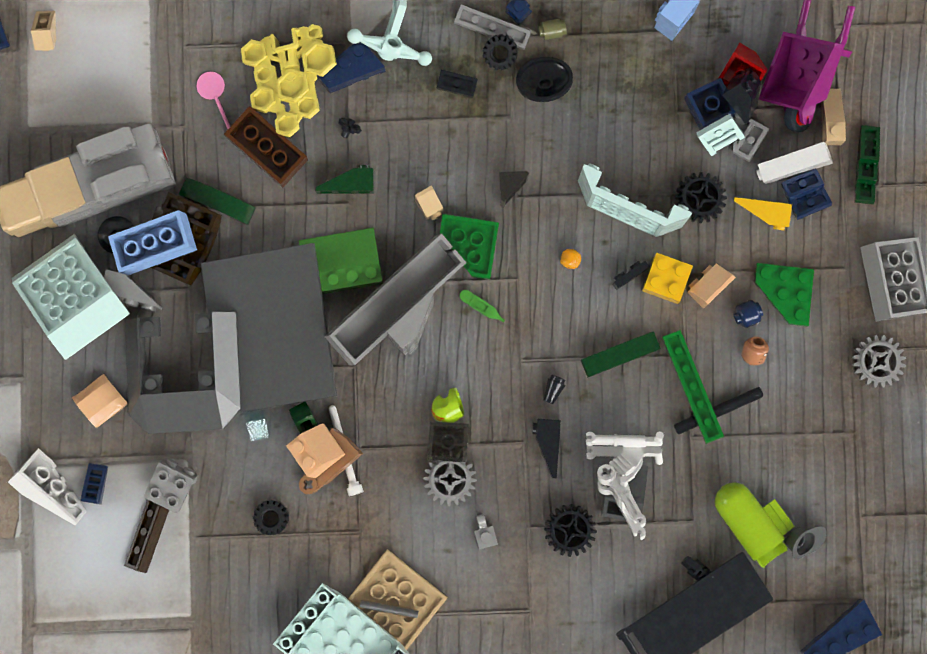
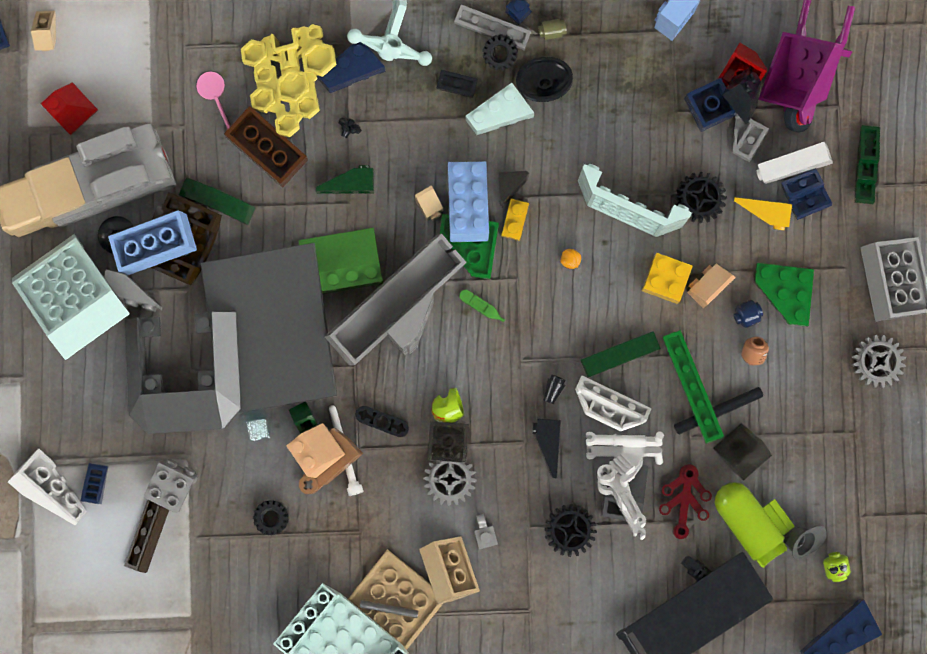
(69, 107): none -> red slope
(99, 401): light nougat slope -> none
(370, 411): none -> black beam
(449, 569): none -> tan slope
(468, 201): none -> light blue brick
(500, 110): none -> light aqua wedge
(515, 219): none -> yellow plate
(610, 405): none -> white wedge
(636, 269): black plate -> none
(685, 498): none -> dark red plant
(720, 134): light aqua plate -> none
(742, 451): none -> clear smoke slope
(833, 119): tan slope -> none
(836, 567): none -> lime head

